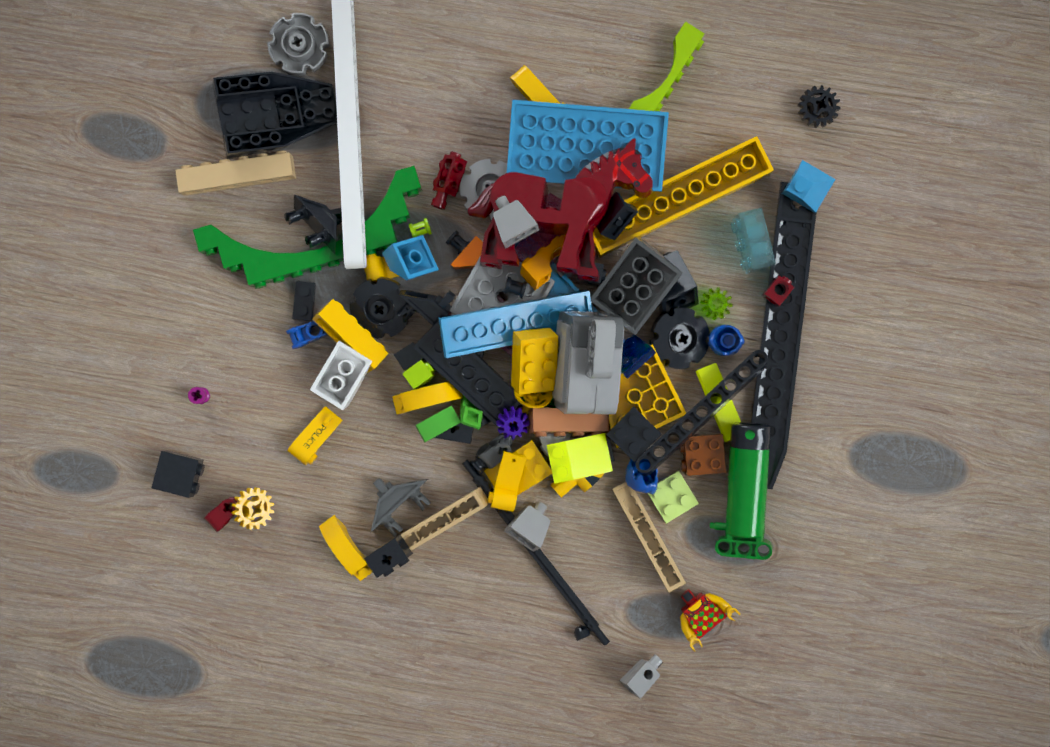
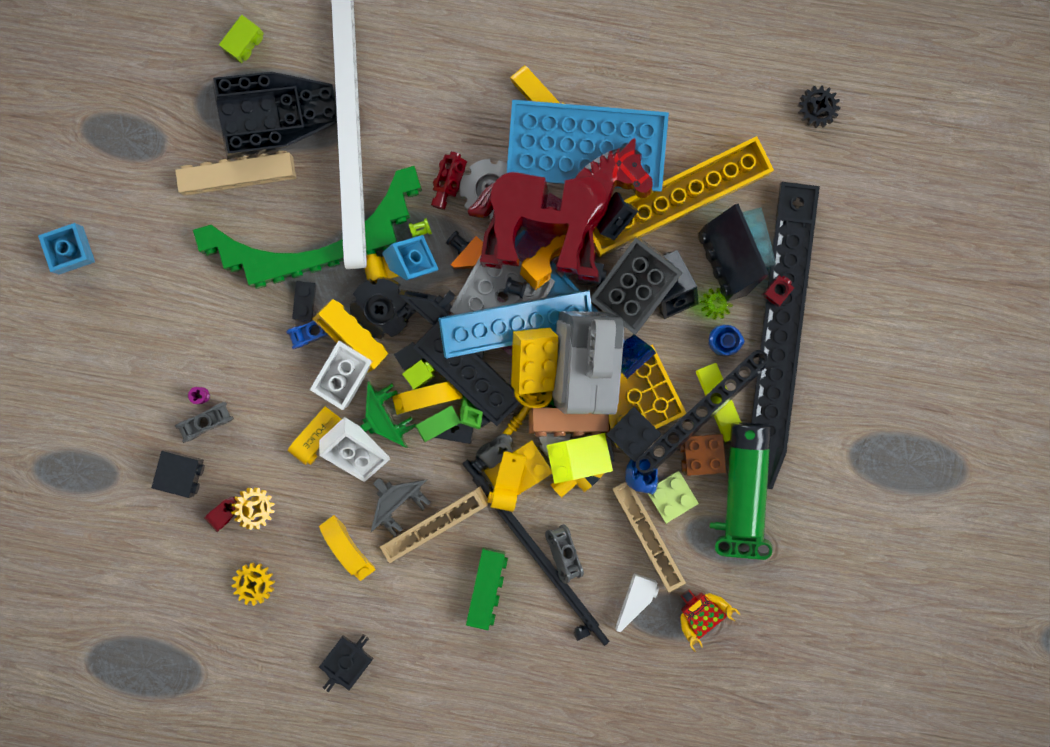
(66, 248): none -> dark azure brick
(192, 428): none -> dark grey piece
(241, 39): none -> lime brick
(249, 577): none -> yellow gear
(312, 41): light grey piece -> none
(319, 218): black connector -> none
(345, 663): none -> black plate
(352, 450): none -> white slope
(378, 418): none -> green connector
(379, 561): black brick -> none
(485, 589): none -> green brick
(513, 221): light grey torso -> none
(514, 429): dark purple gear -> none
(530, 526): light grey torso -> none
(564, 543): none -> dark grey piece
(636, 681): light grey torso -> none
(637, 599): none -> white slope
(684, 45): lime arch -> none
(692, 339): black piece -> none
(733, 253): none -> black slope
(808, 186): dark azure slope -> none

